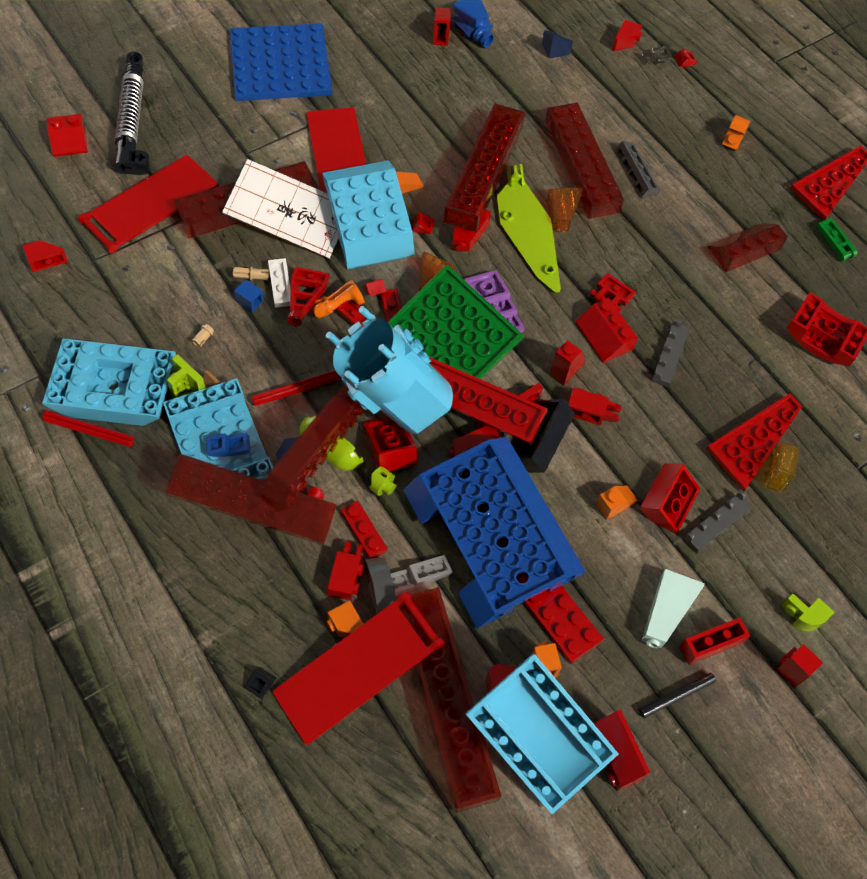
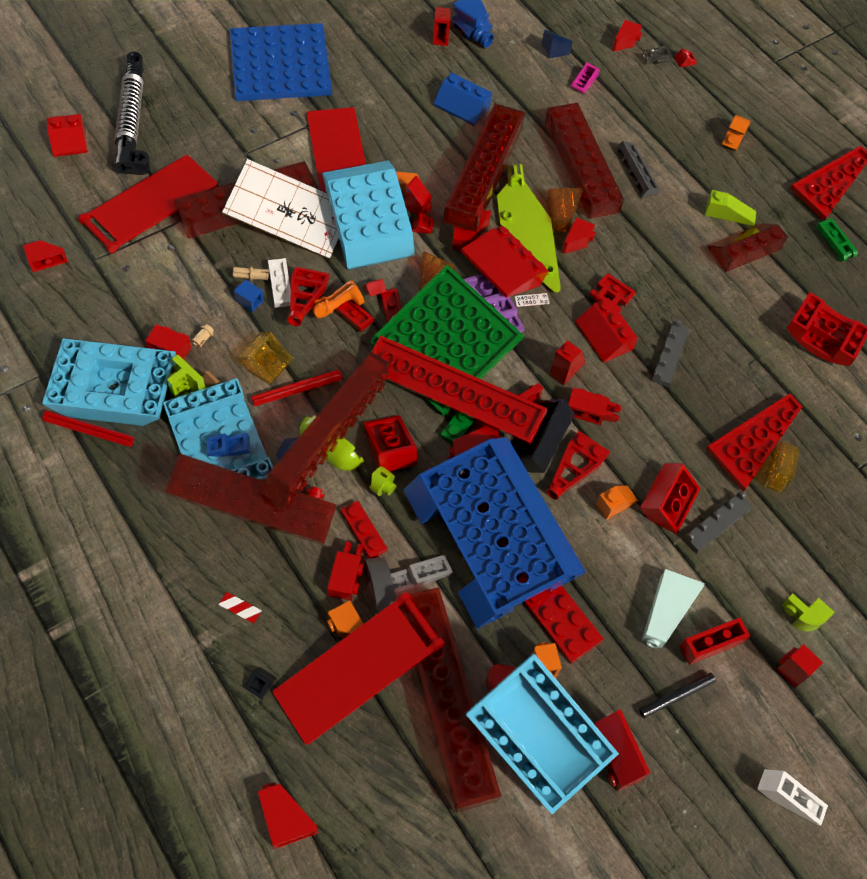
(166, 339): none -> red brick
(240, 607): none -> sticker
(265, 357): none -> clear yellow slope
(284, 817): none -> red slope
(391, 373): medium azure piece -> none
(417, 197): none -> red slope
(457, 427): none -> green plate
(463, 99): none -> blue slope
(505, 262): none -> red slope
(533, 299): none -> white sticker
(579, 236): none -> red slope
(587, 68): none -> dark pink slope
(588, 450): none -> red plate
(726, 207): none -> lime slope
(792, 795): none -> white slope

